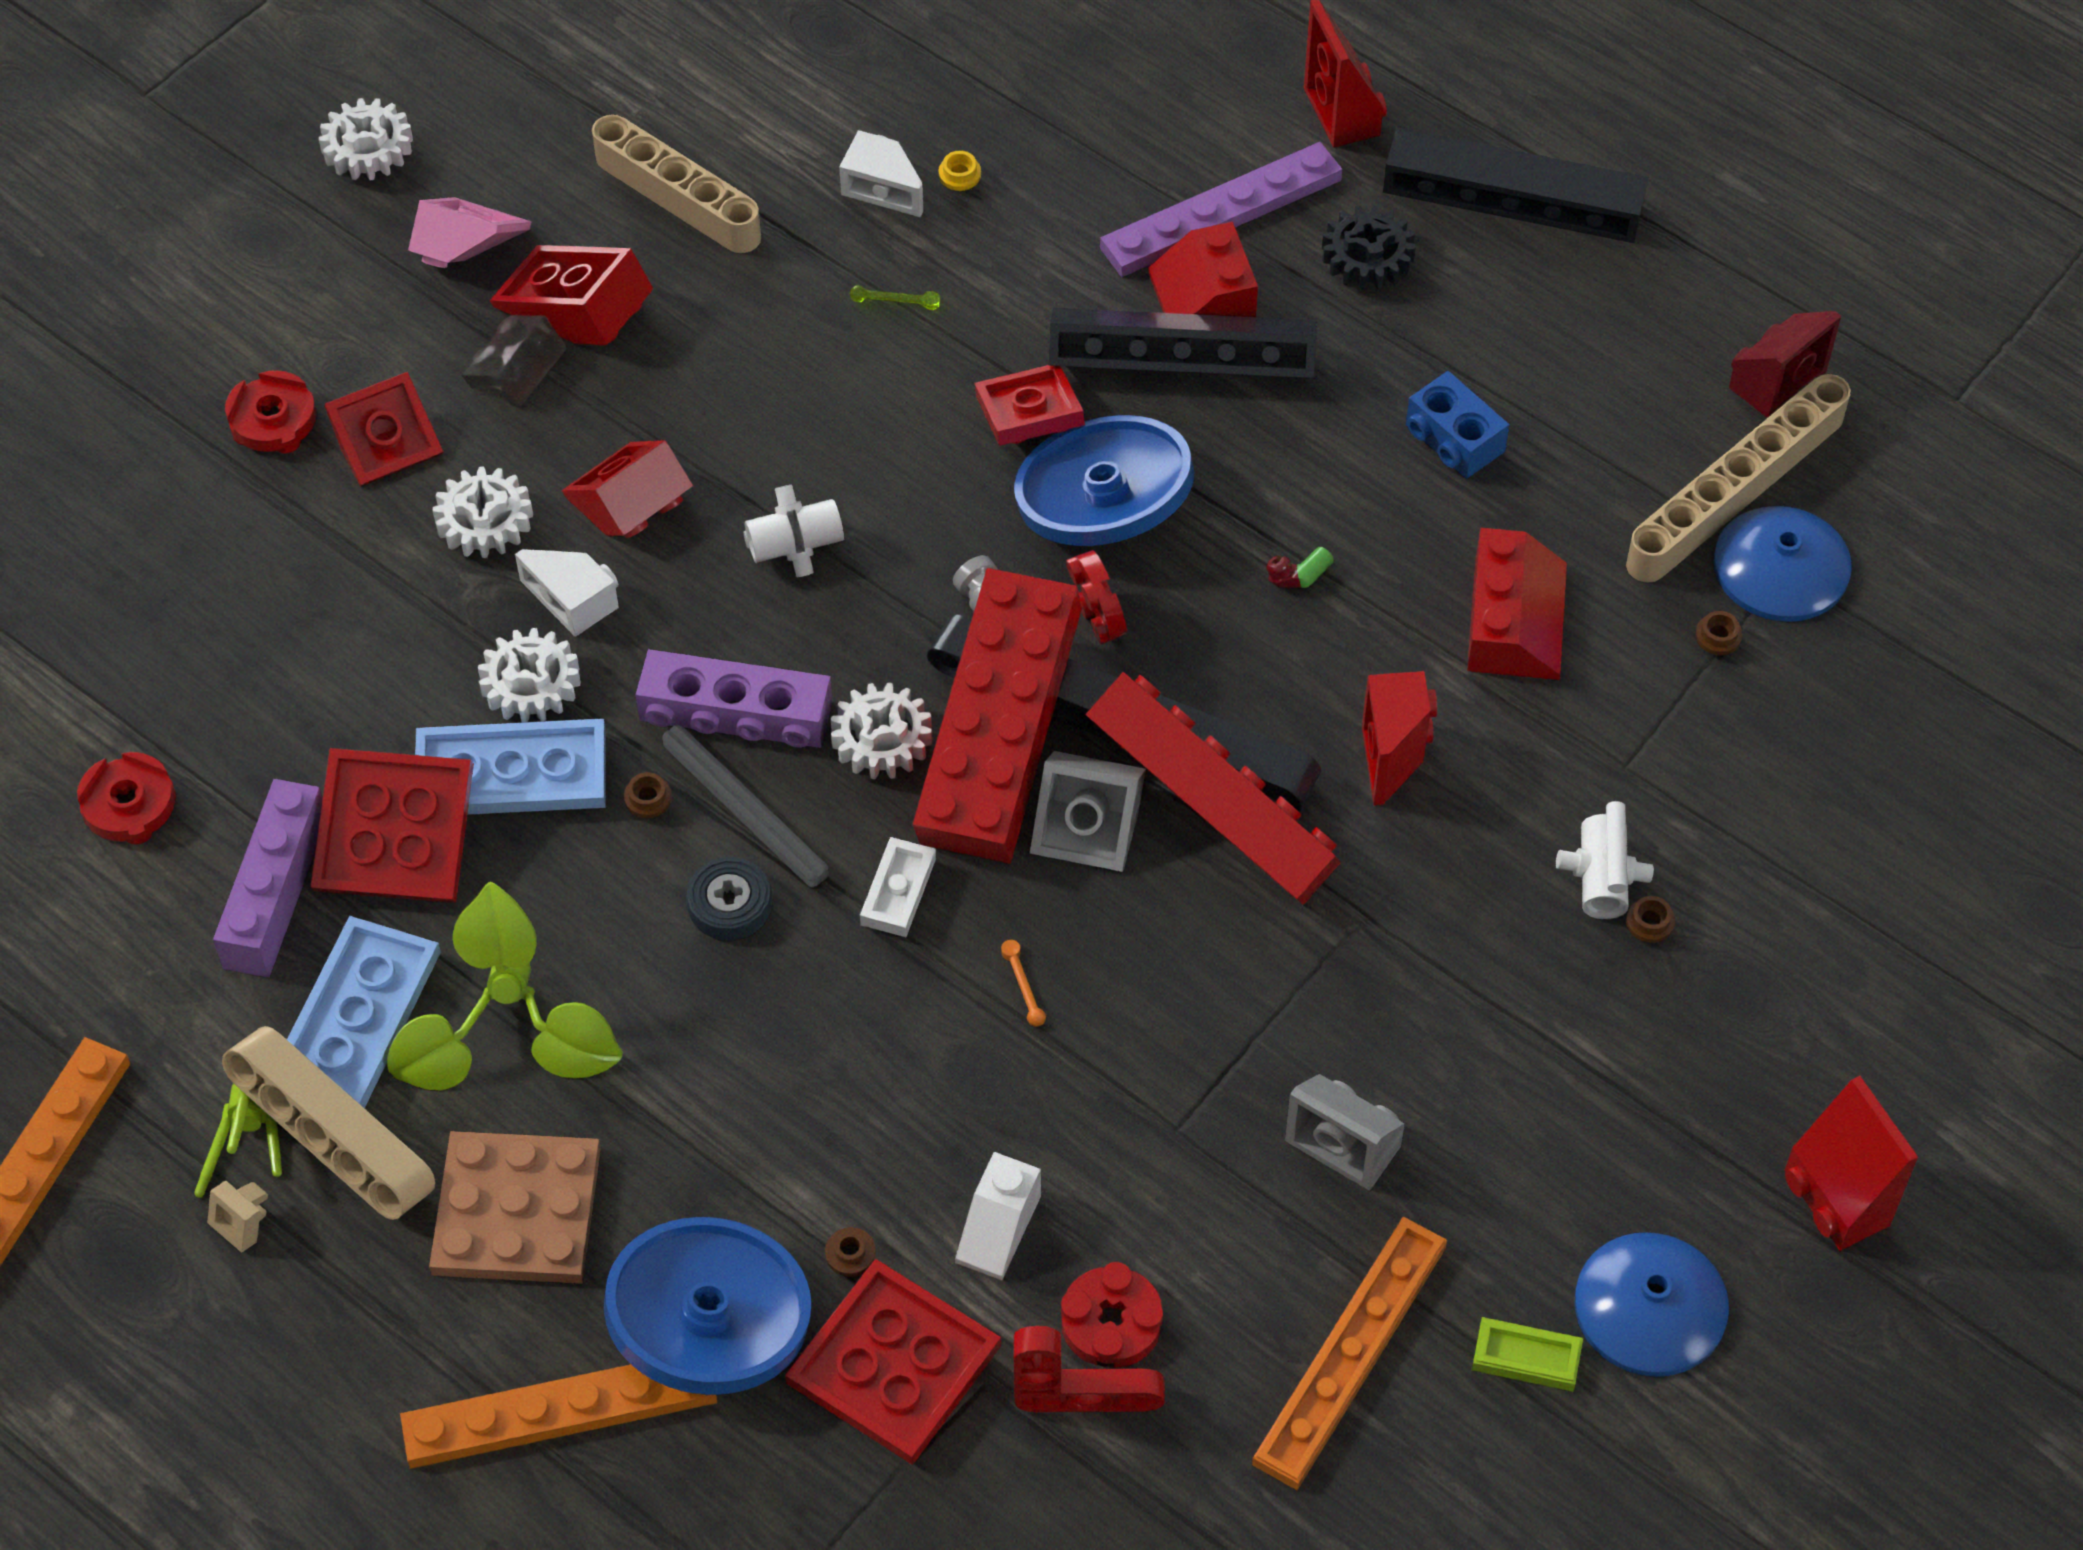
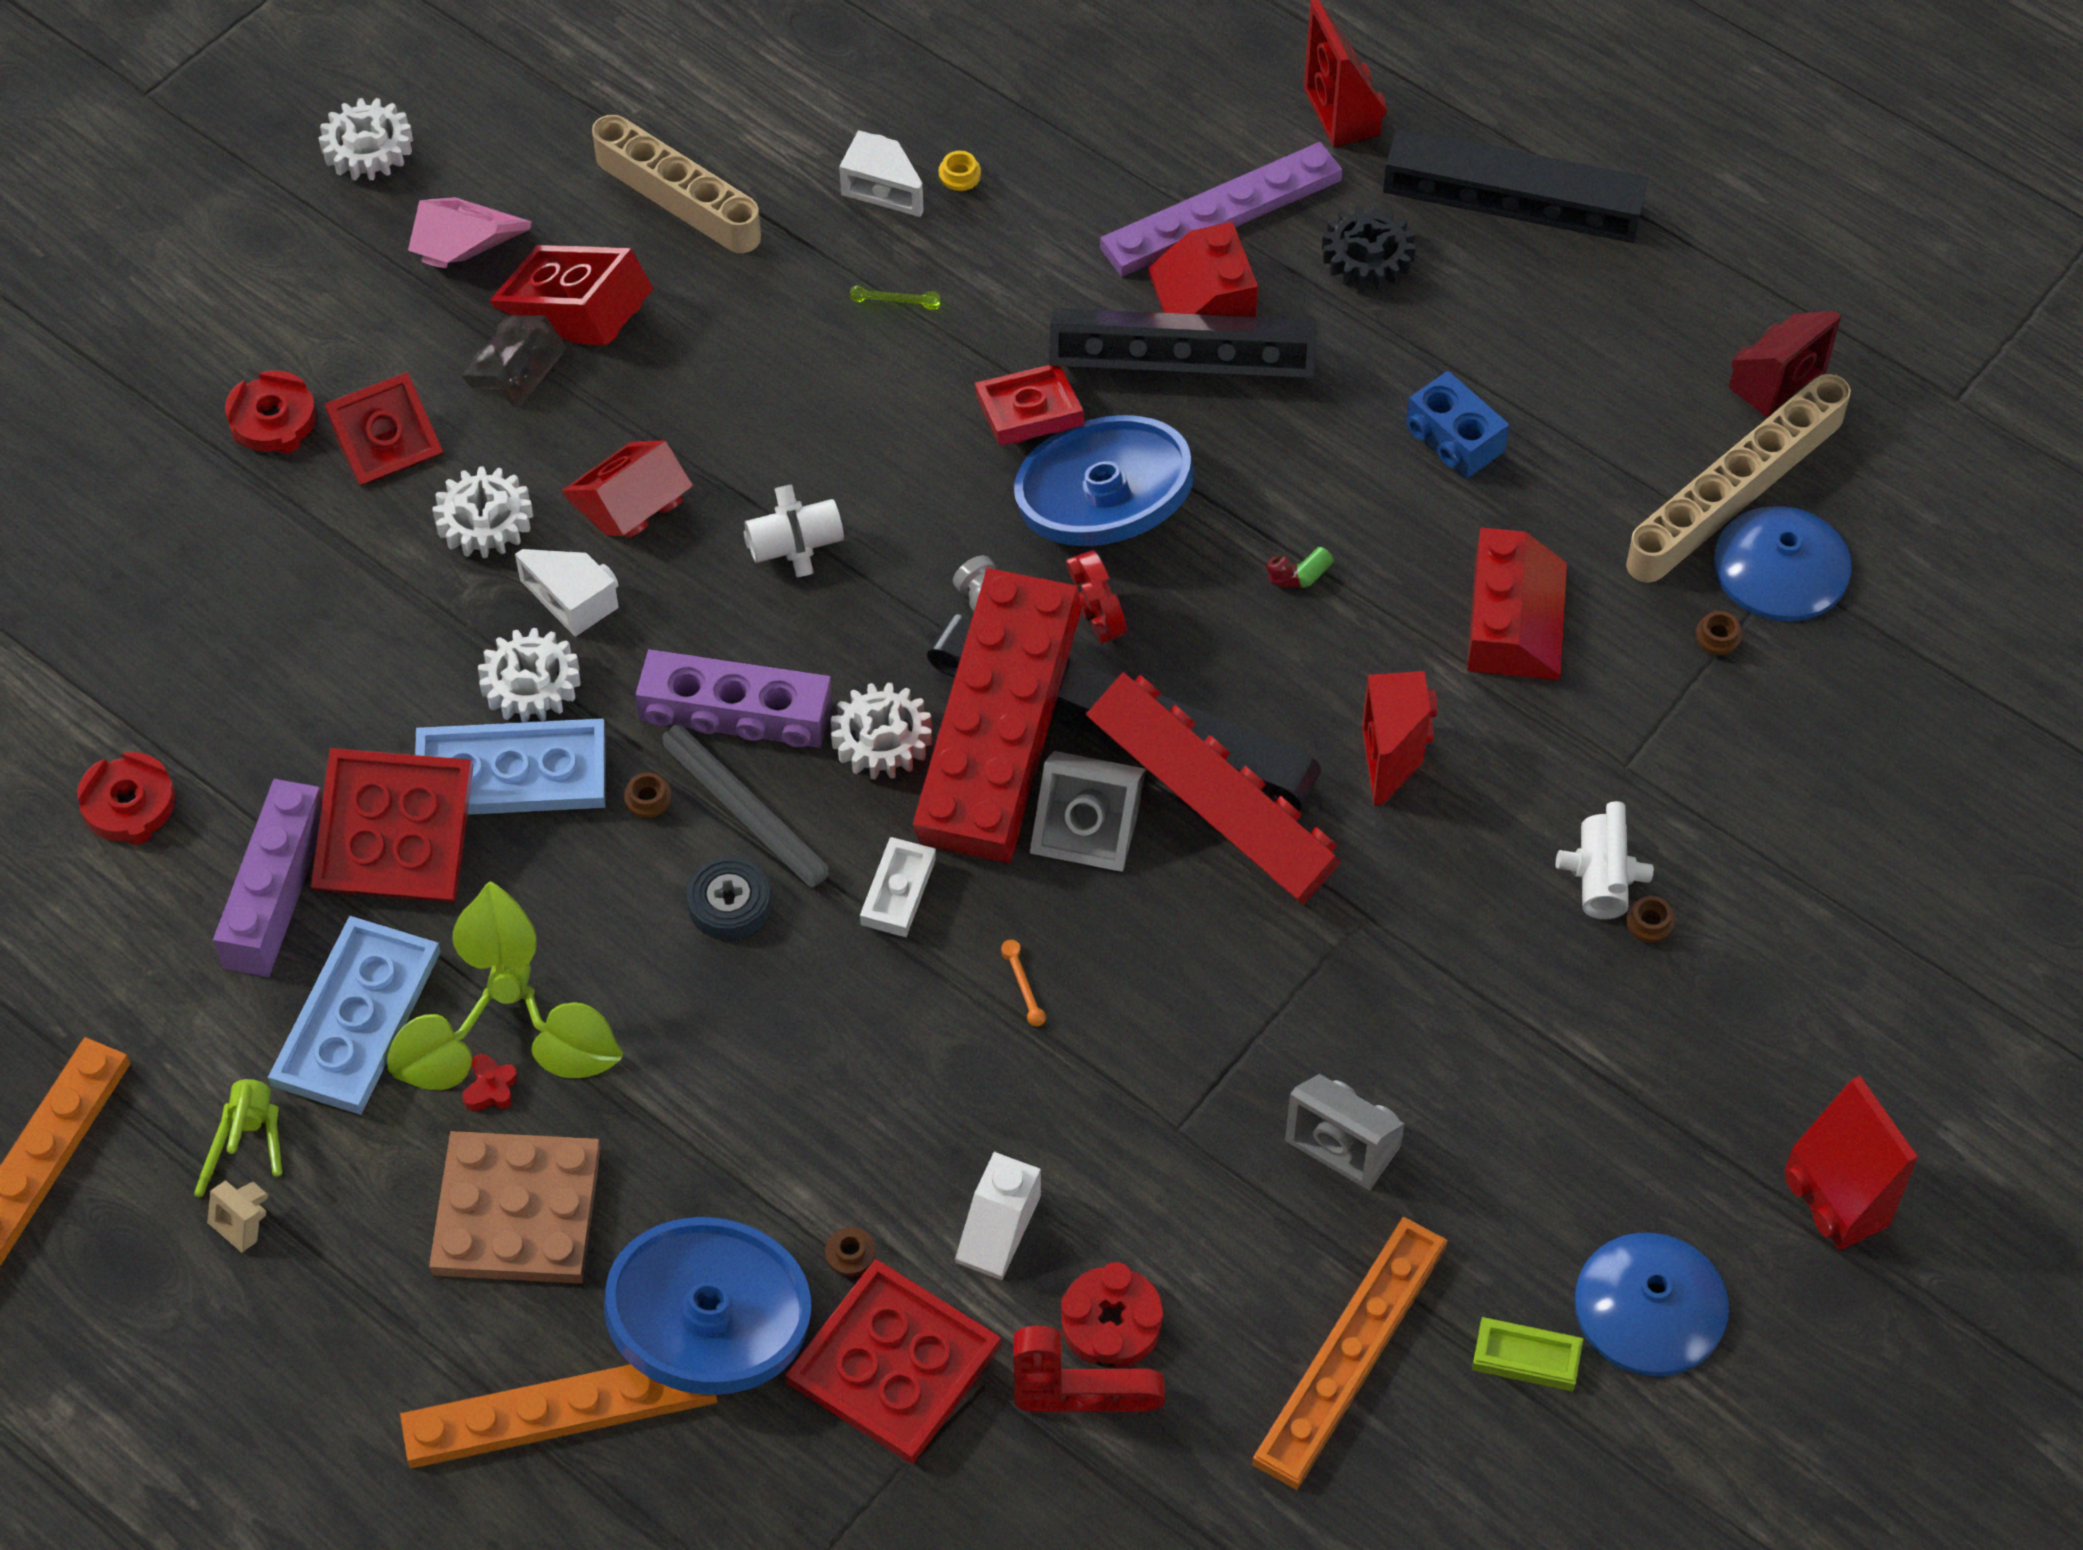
(328, 1122): tan beam -> none
(490, 1085): none -> red piece

